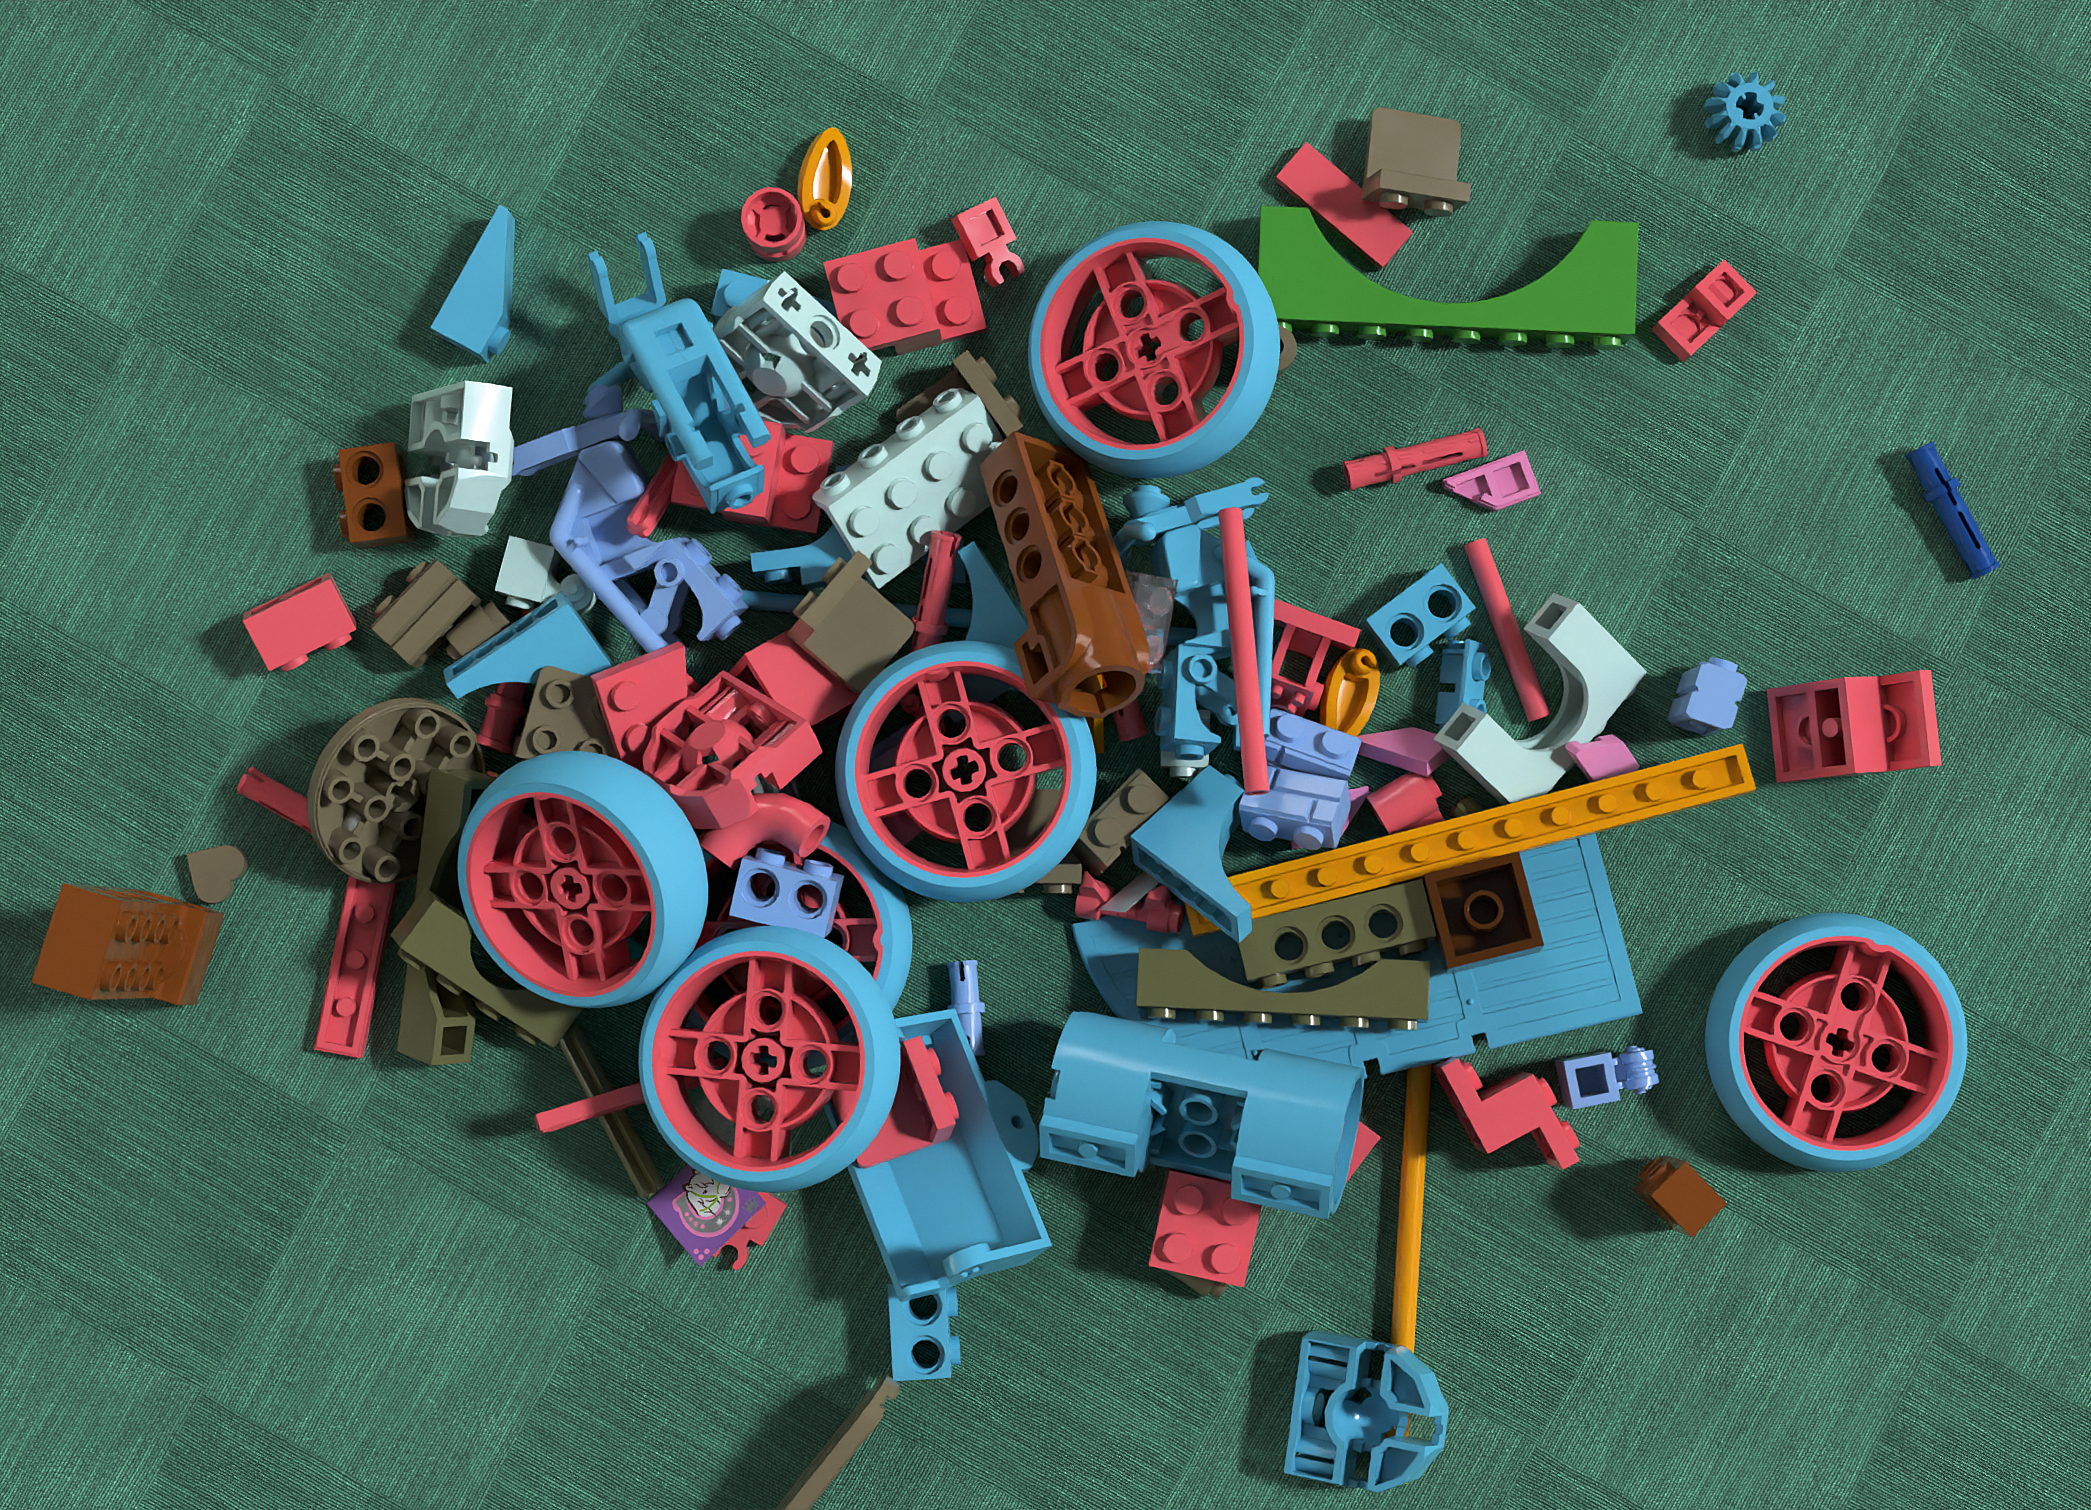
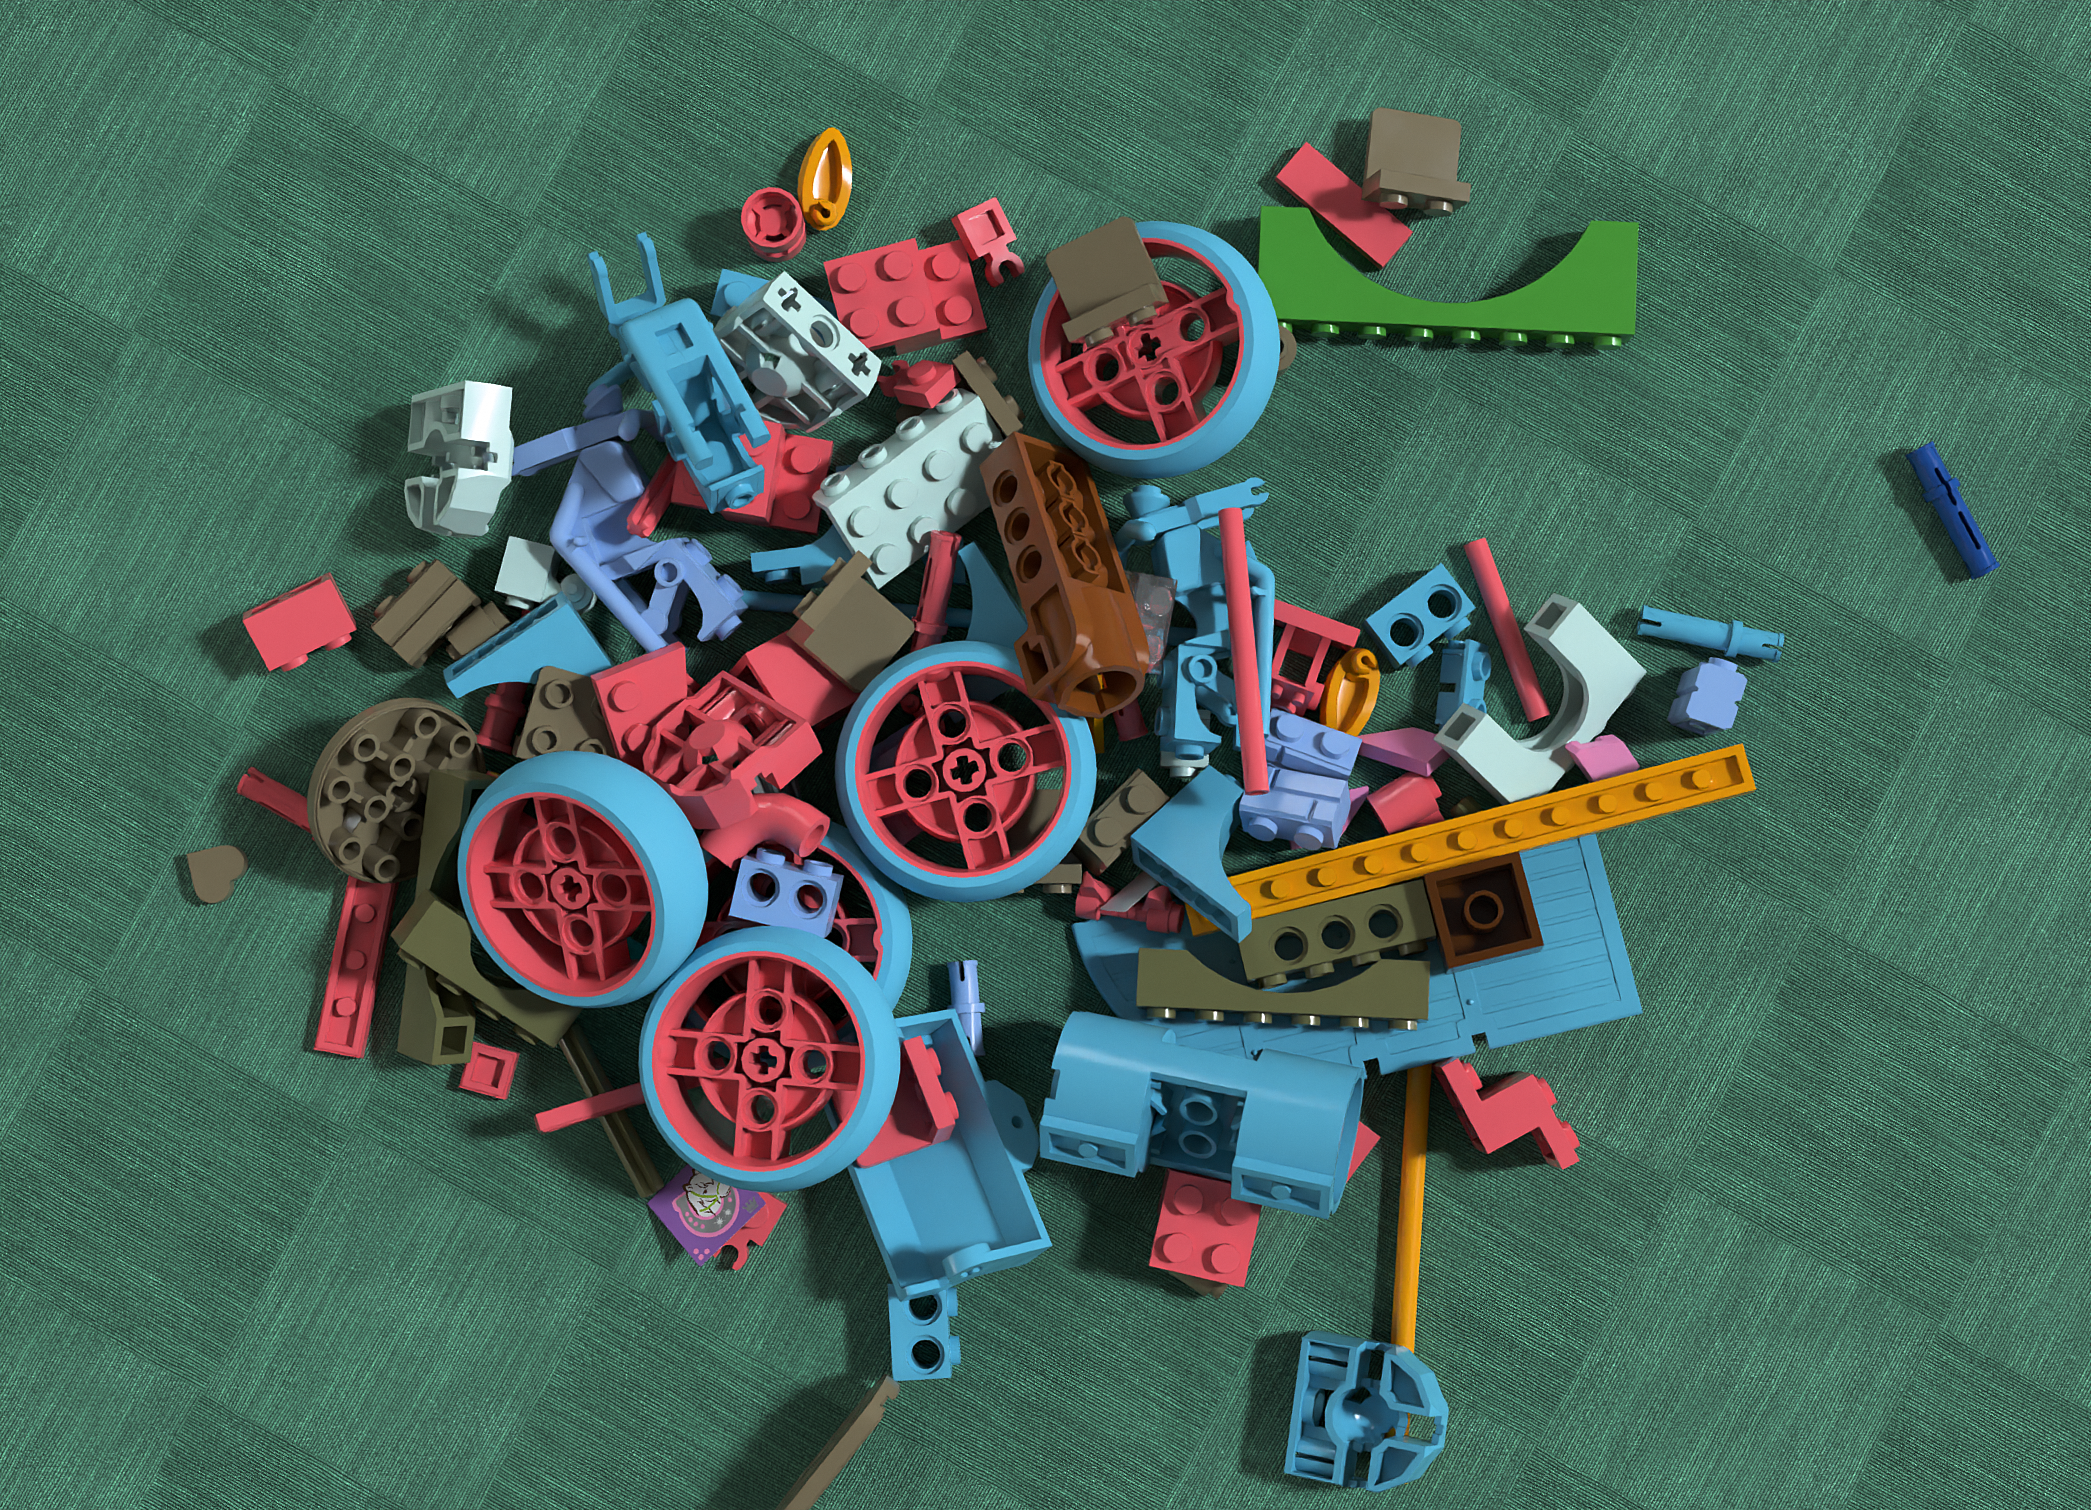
(127, 945): dark orange brick -> none
(383, 493): dark orange brick -> none
(481, 299): medium azure slope -> none
(489, 1070): none -> coral tile
(920, 384): none -> coral plate
(1106, 282): none -> dark tan bracket
(1405, 461): coral pin -> none
(1496, 483): bright pink tile -> none
(1598, 1076): light blue brick -> none
(1678, 1194): dark orange brick -> none
(1704, 311): coral slope -> none
(1712, 634): none -> medium azure pin
(1729, 117): medium azure gear -> none
(1854, 726): coral bracket -> none
(1862, 959): coral wheel -> none

